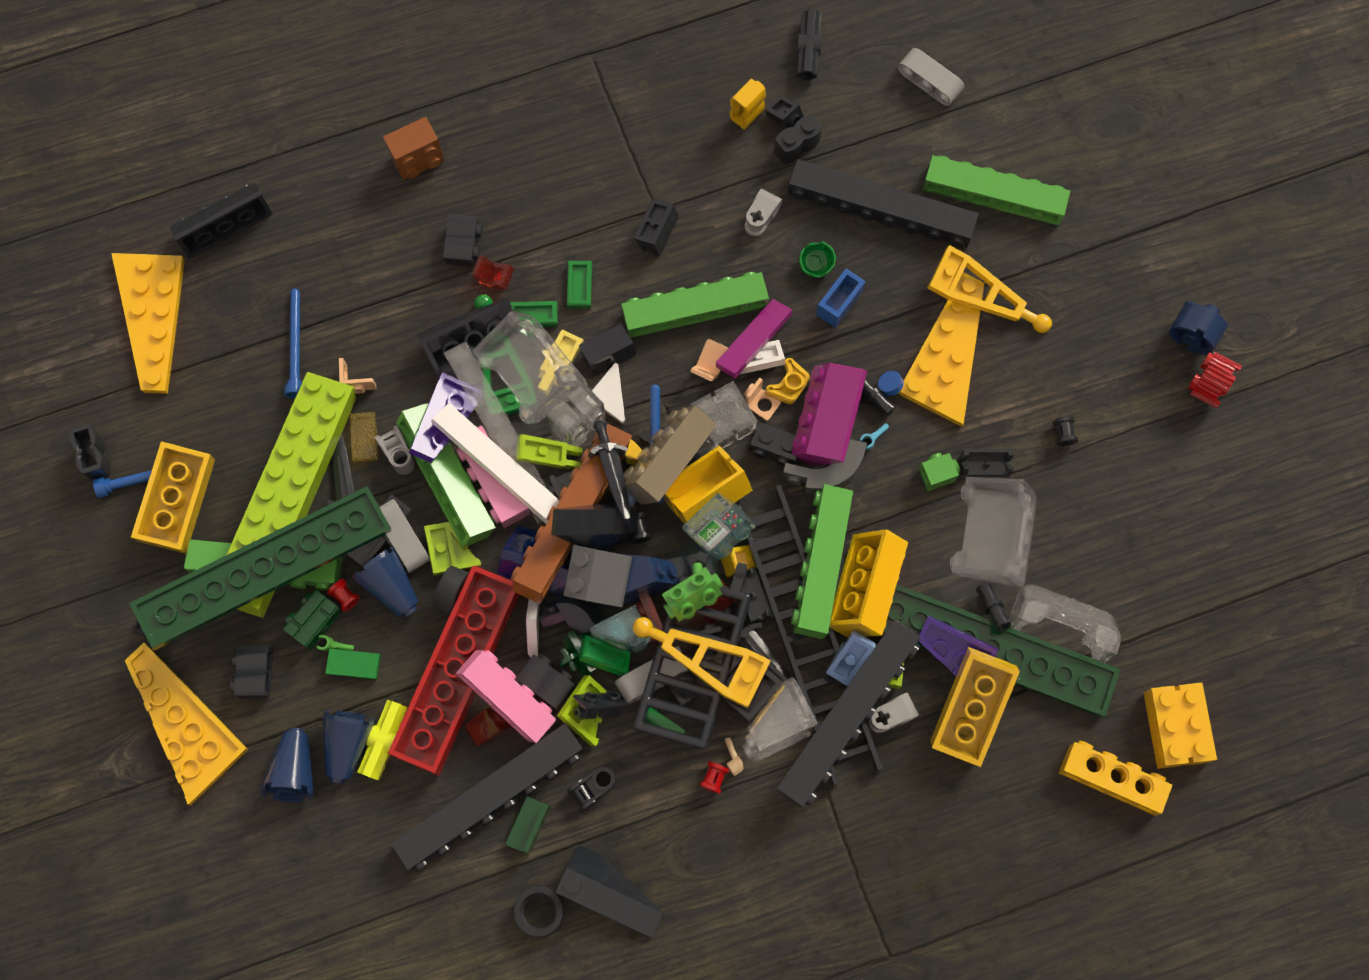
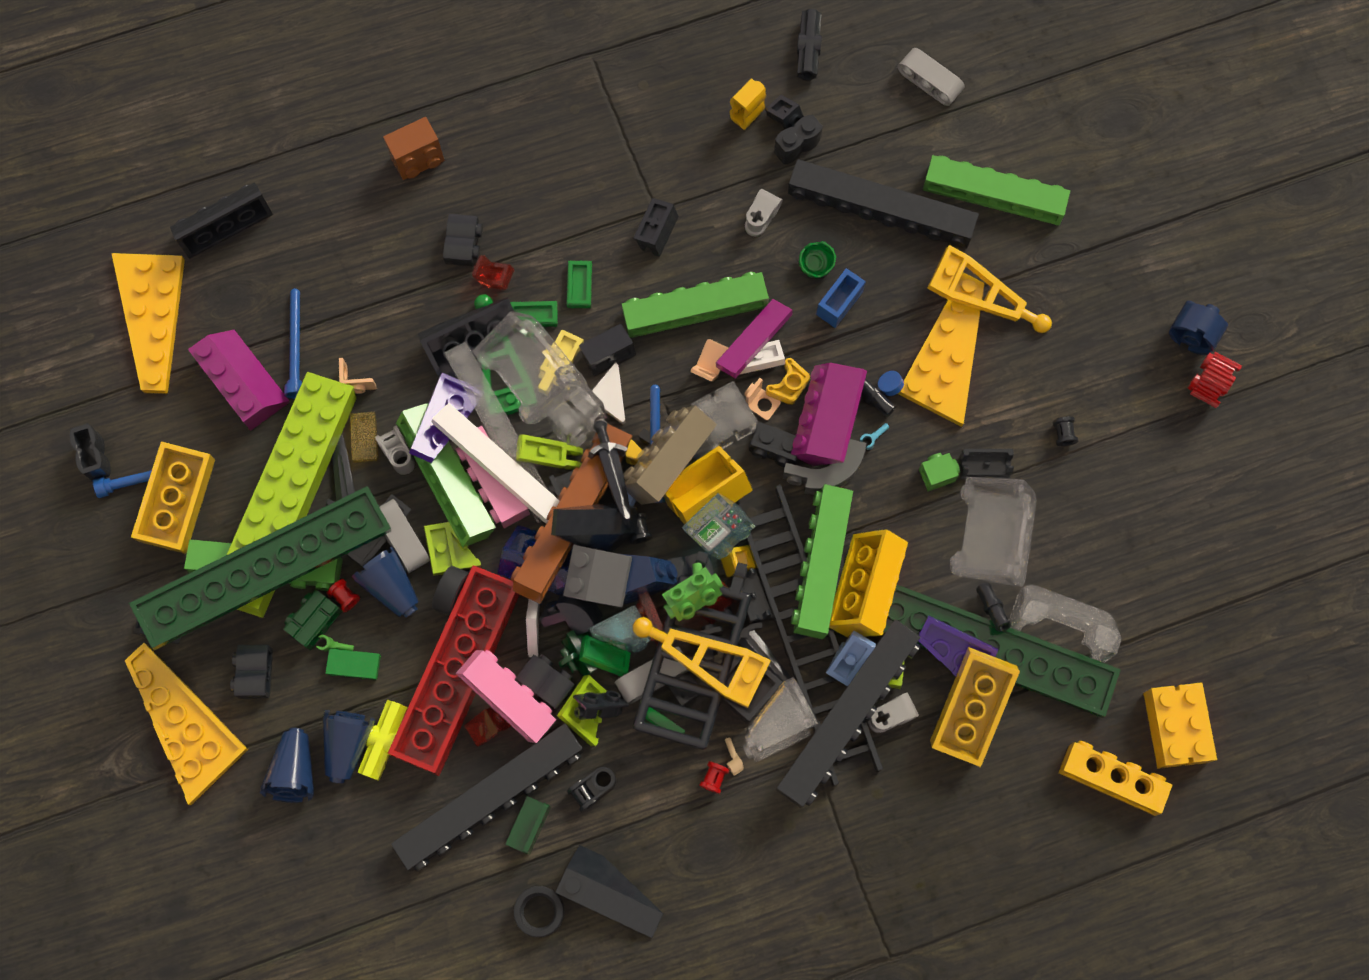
(239, 377): none -> magenta slope

